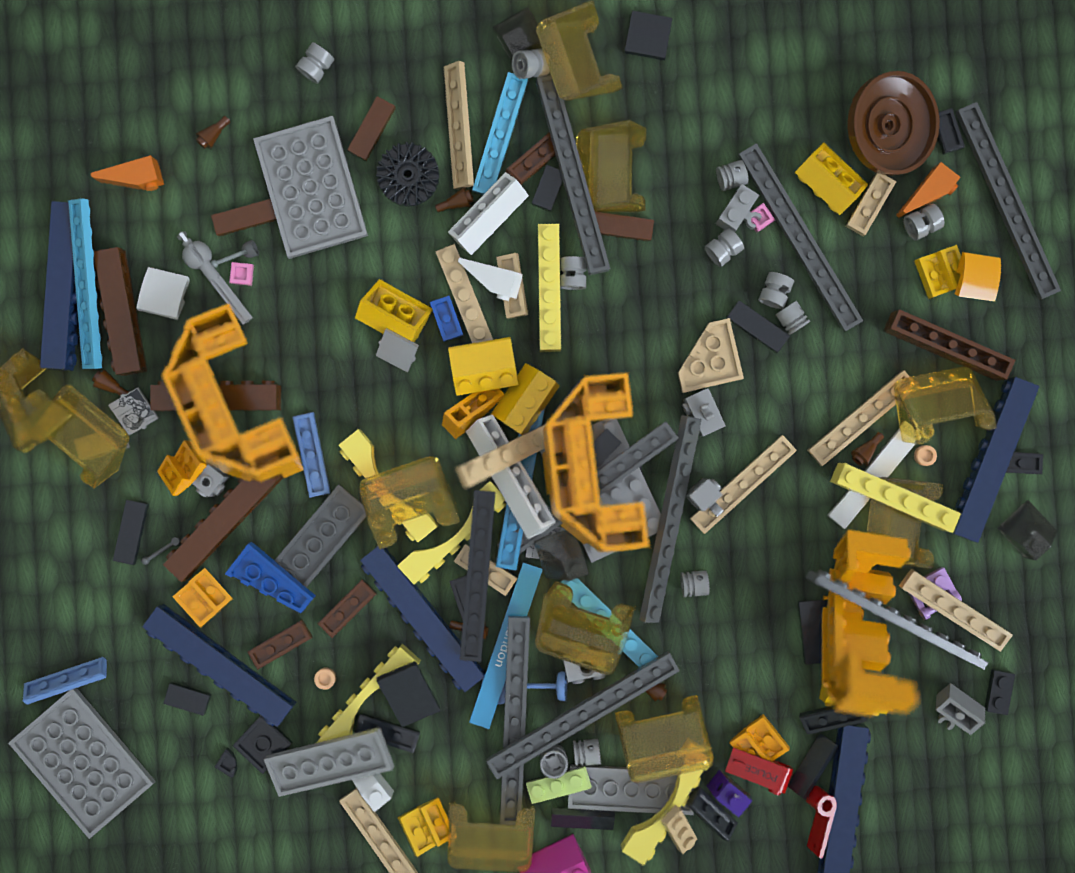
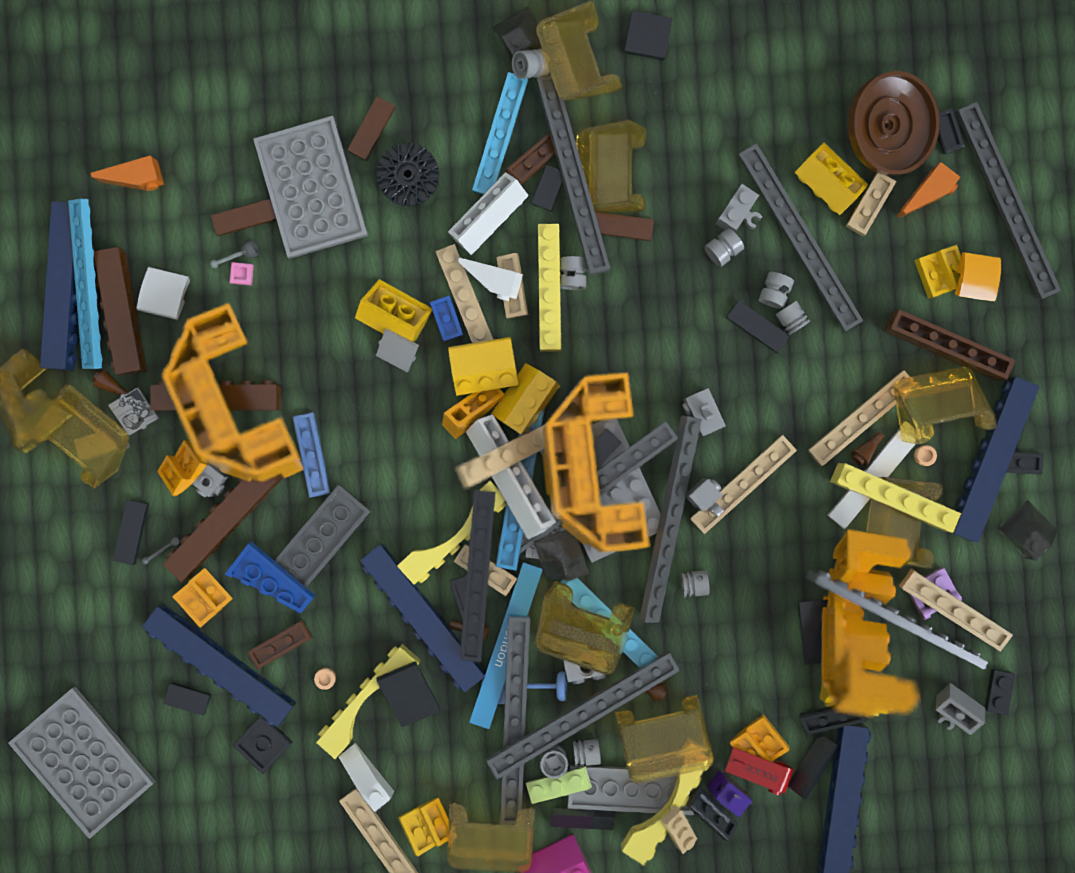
(64, 680): medium blue tile -> none
(198, 256): light grey piece -> none
(209, 135): reddish brown cone -> none
(227, 763): black tile -> none
(314, 63): light grey wheel -> none
(329, 762): light grey plate -> none
(347, 608): reddish brown tile -> none
(361, 453): light yellow arch -> none
(393, 734): black tile -> none
(404, 495): clear yellow windscreen -> none
(458, 125): tan plate -> none
(459, 200): reddish brown cone -> none
(712, 359): tan plate -> none
(732, 175): light grey piece -> none
(766, 219): bright pink tile -> none
(825, 809): red door -> none
(925, 221): light grey wheel -> none

